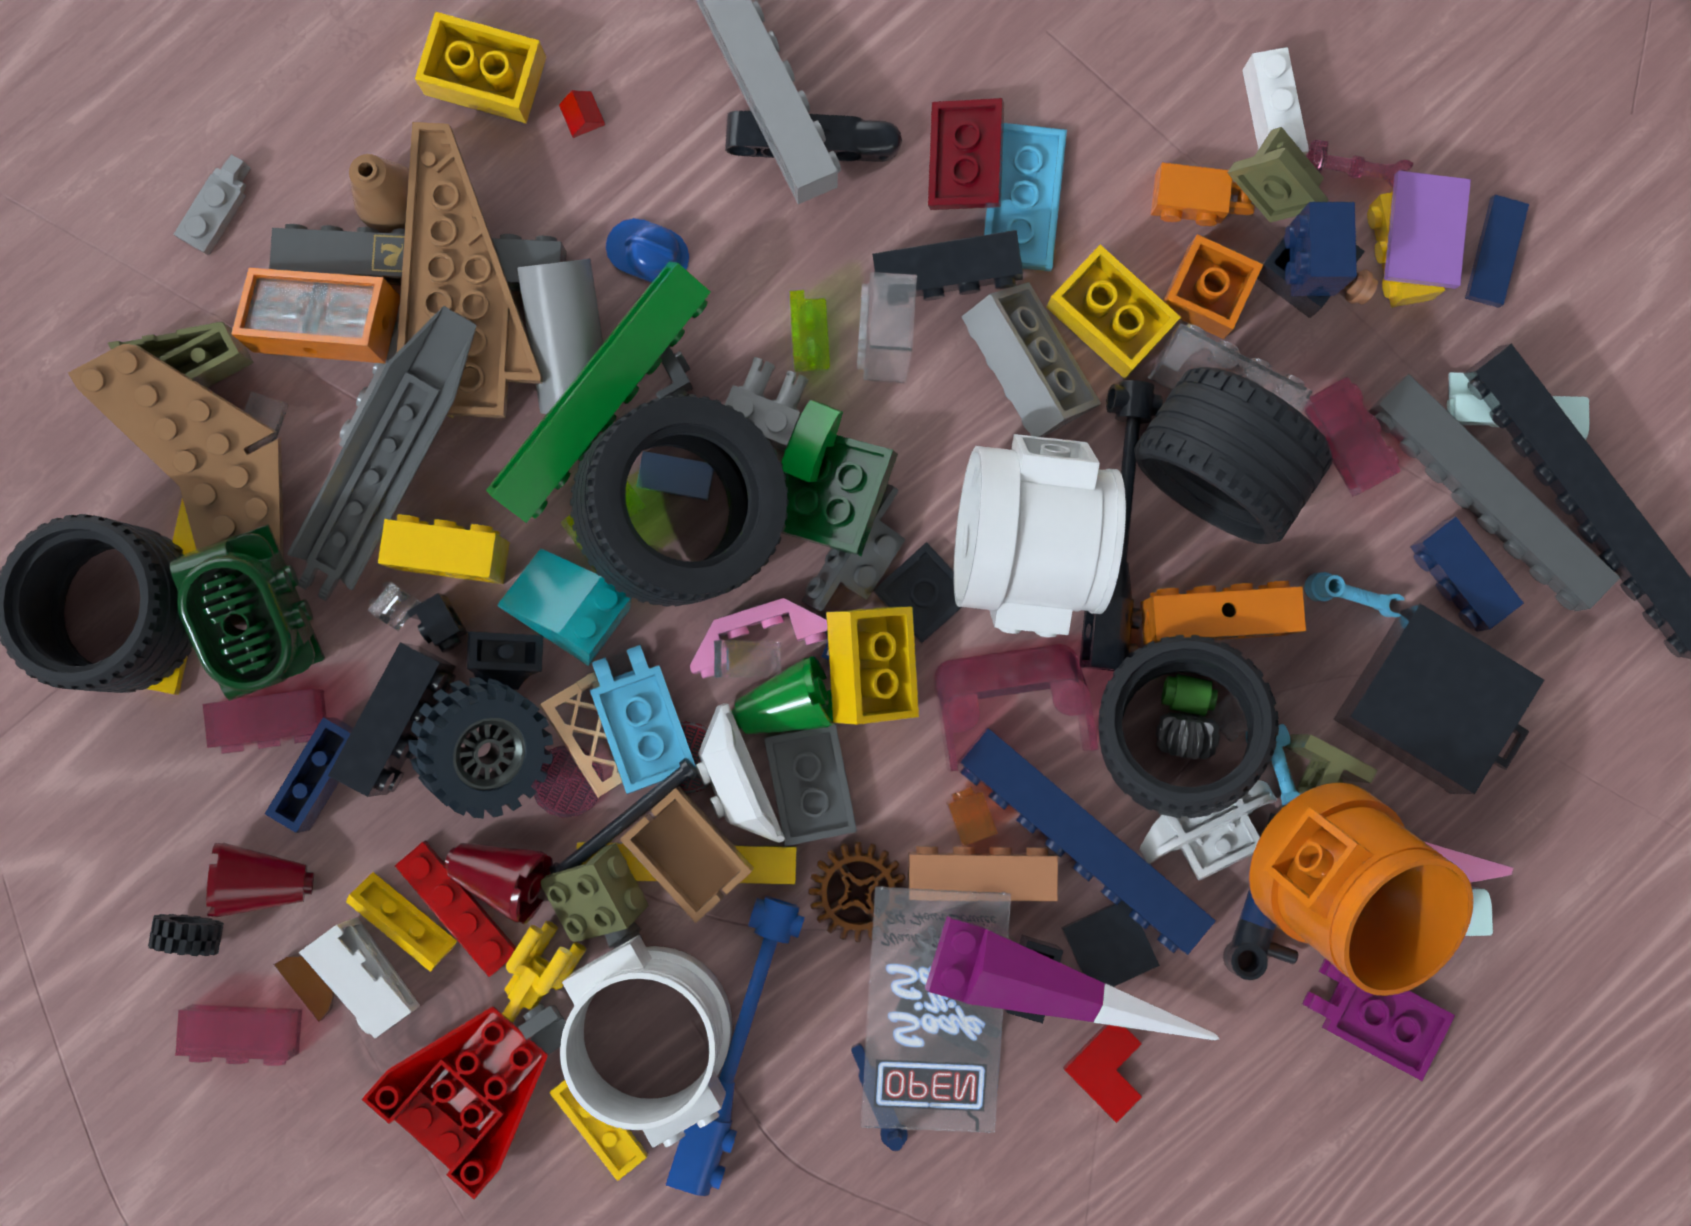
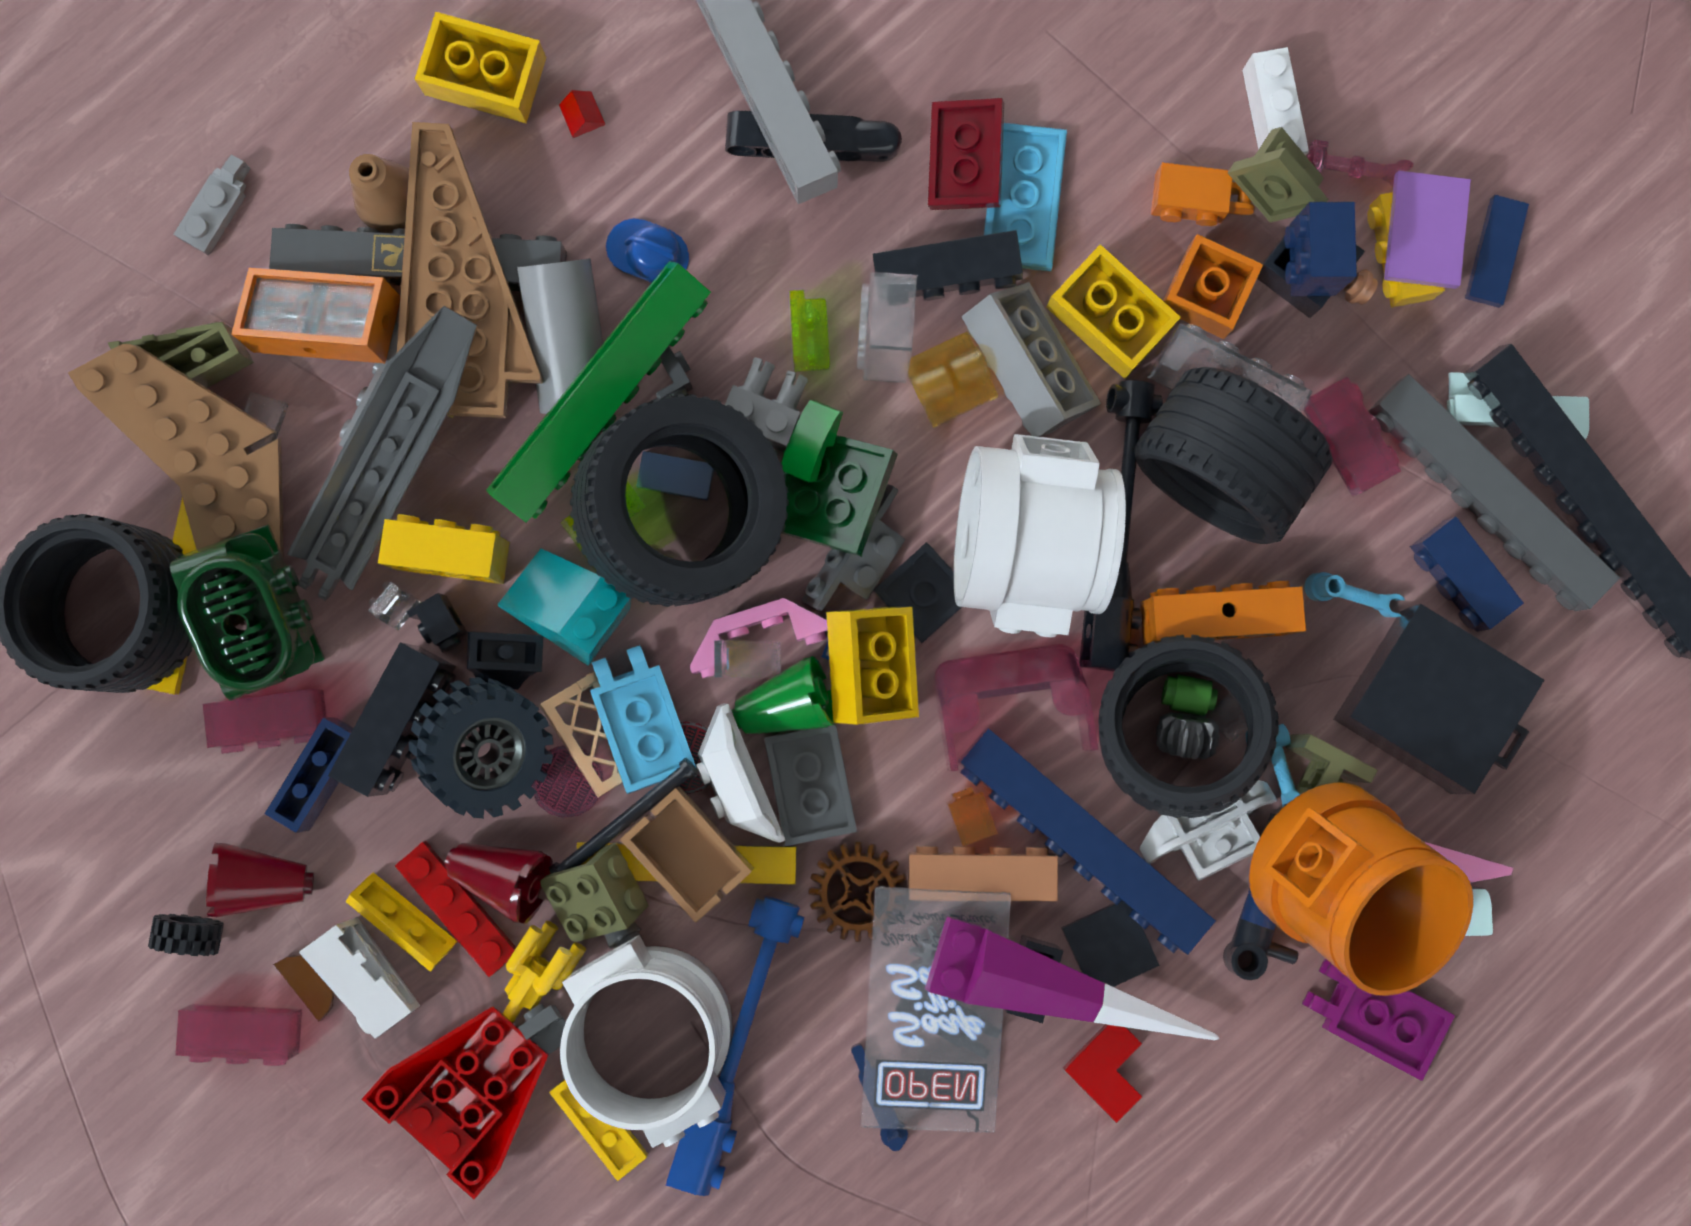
(951, 379): none -> clear yellow plate

